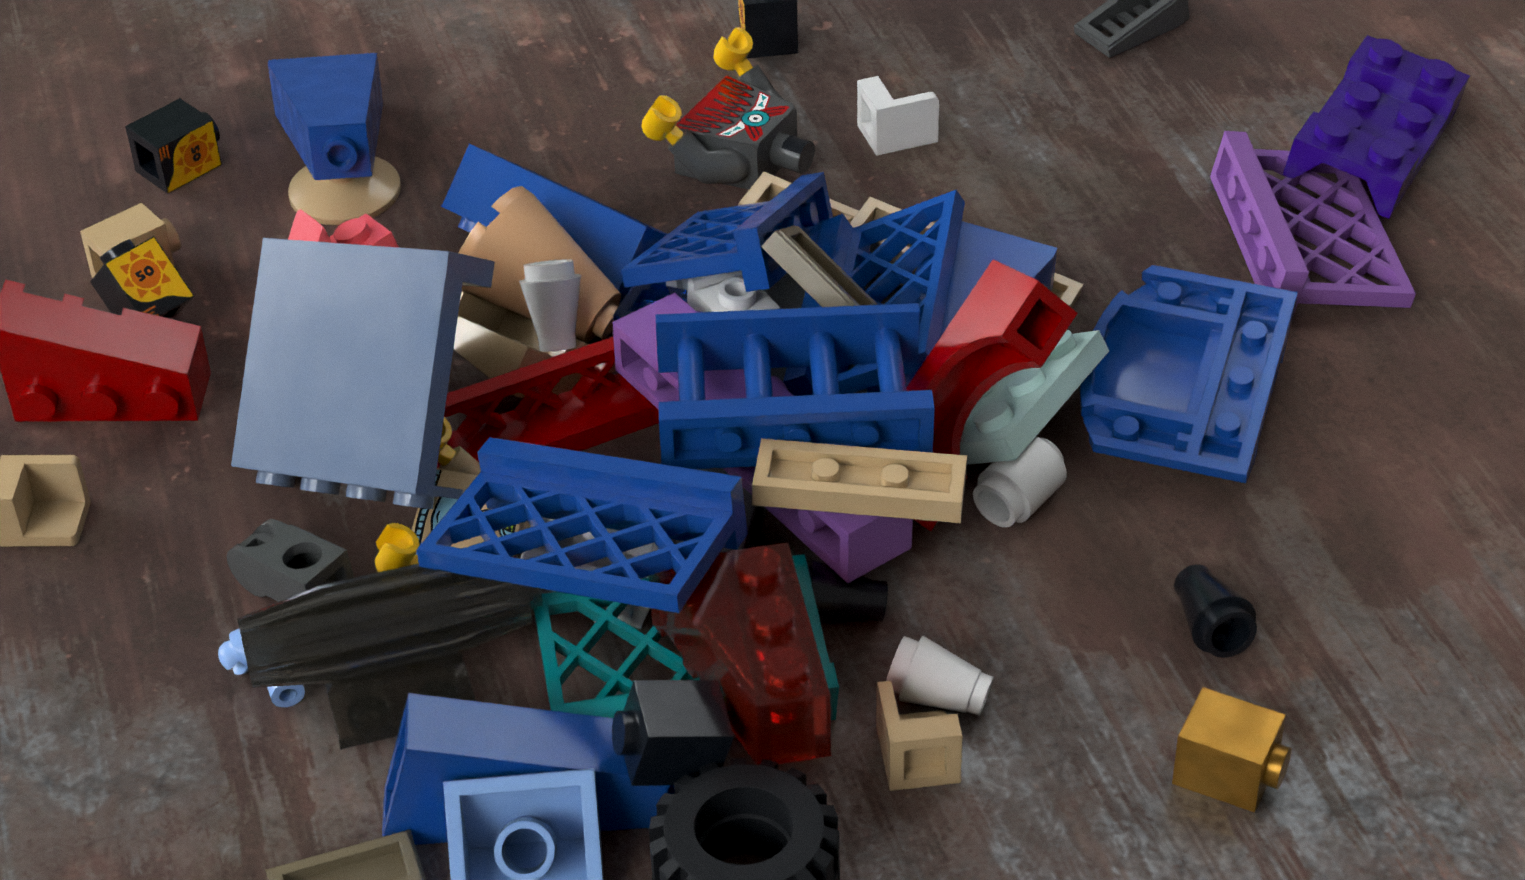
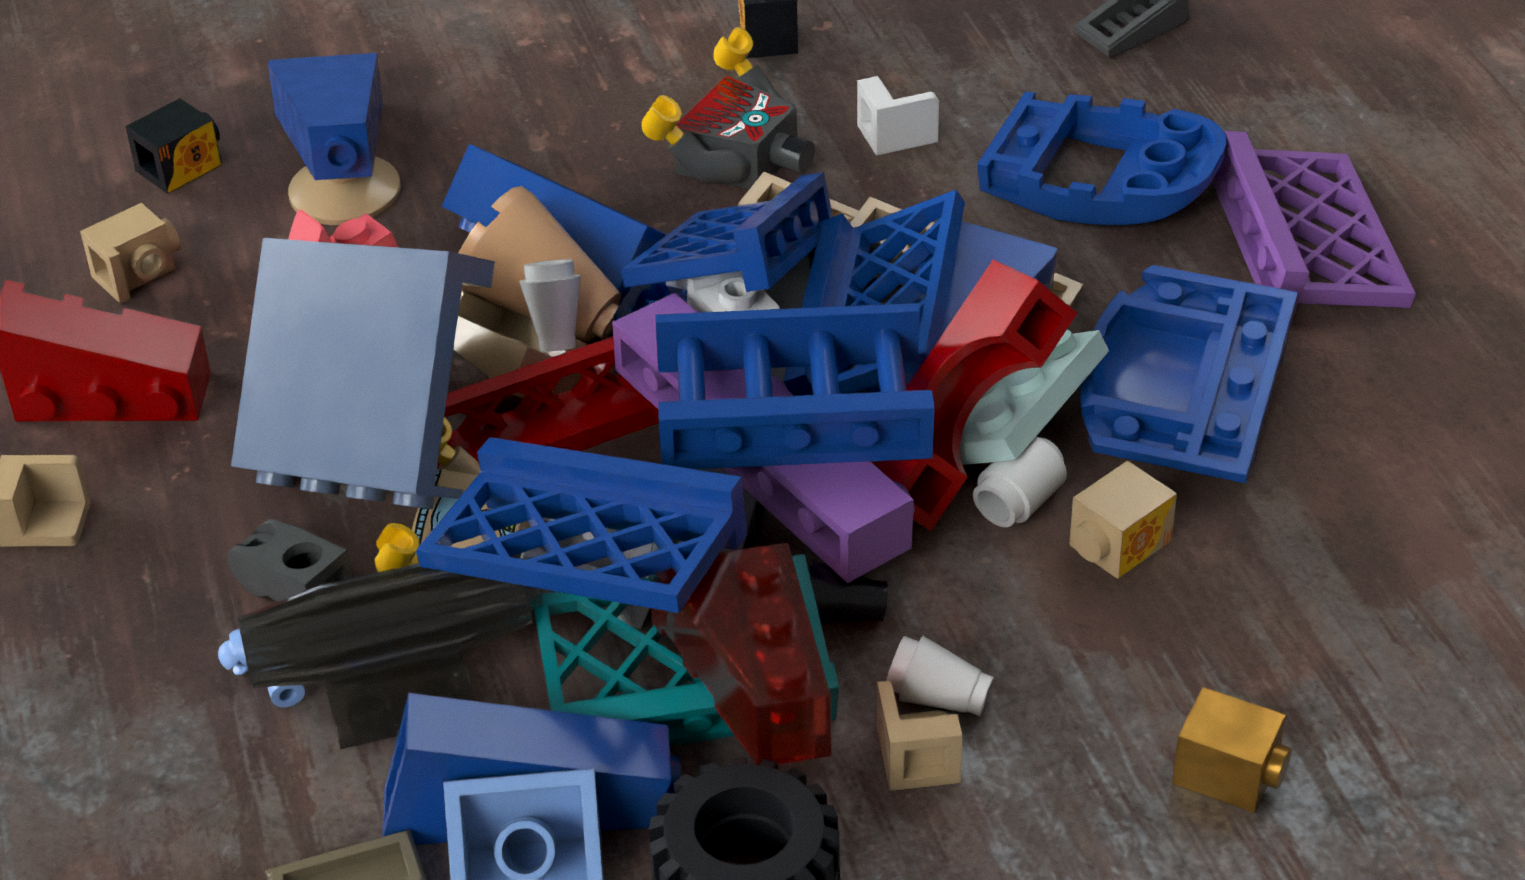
(141, 280): brick -> none
(671, 730): black brick -> none
(814, 269): dark tan tile -> none
(859, 480): tan plate -> none
(1122, 519): none -> tan brick
(1161, 172): none -> blue slope
(1215, 613): black cone -> none
(1381, 120): dark purple piece -> none

